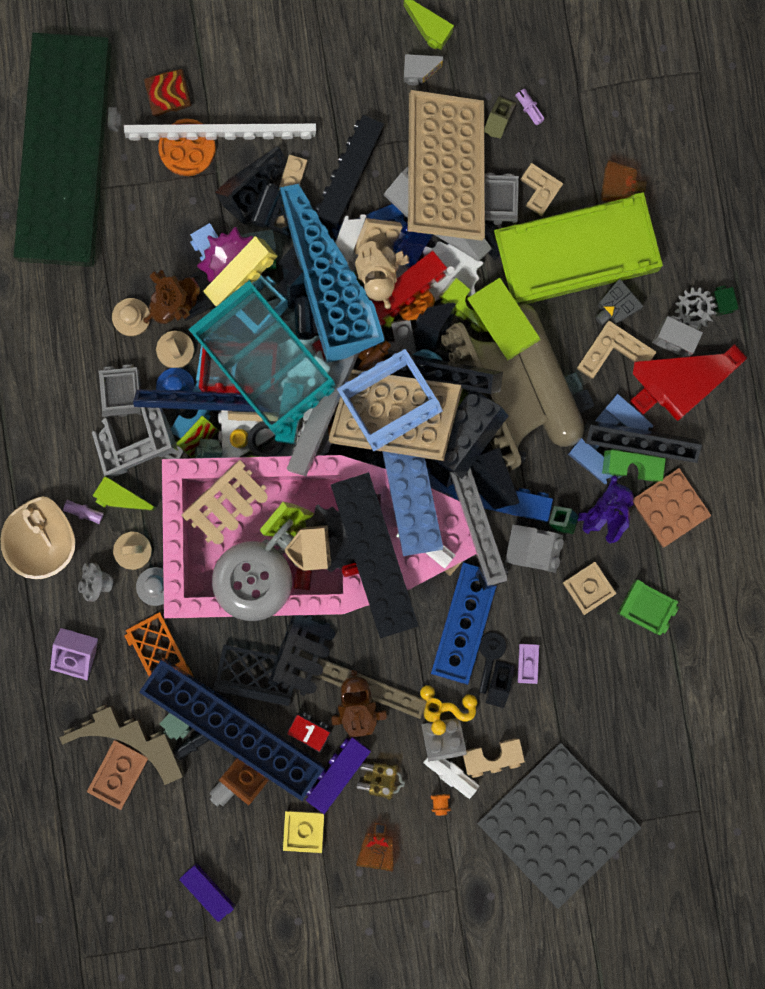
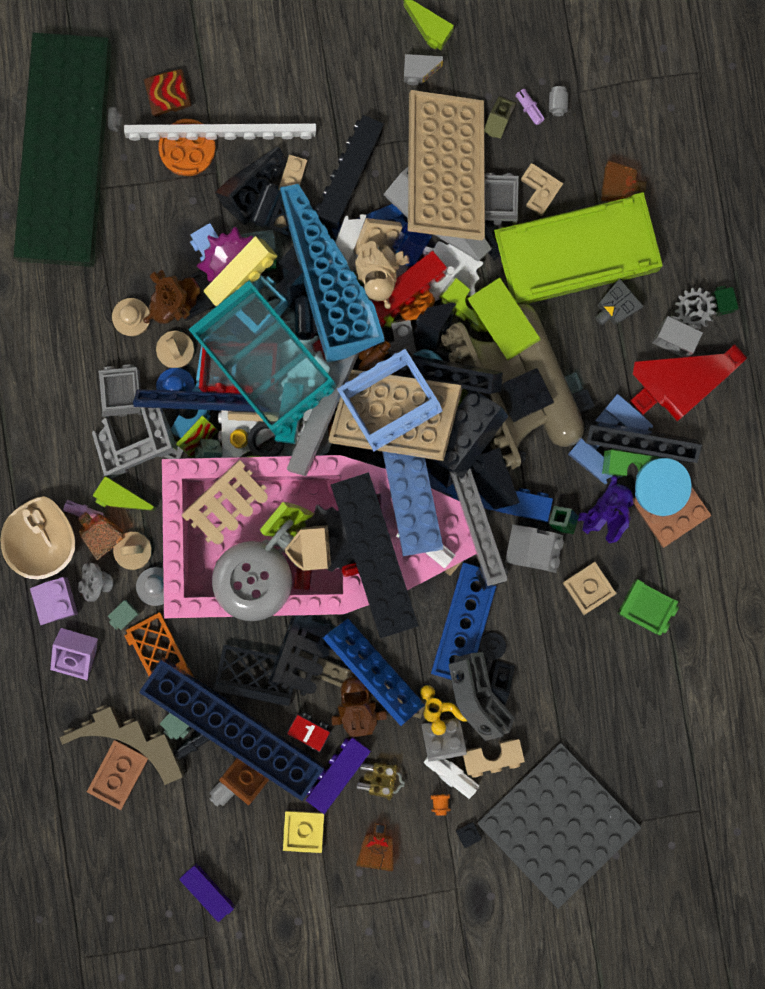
(53, 600): none -> lavender slope
(99, 534): none -> clear orange torso
(123, 615): none -> sand green brick
(374, 682): none -> blue plate
(468, 834): none -> black plate
(476, 699): none -> dark grey brick
(525, 395): none -> black brick
(528, 663): lavender plate -> none
(558, 101): none -> light grey brick
(615, 338): tan plate -> none
(663, 486): none -> medium azure tile

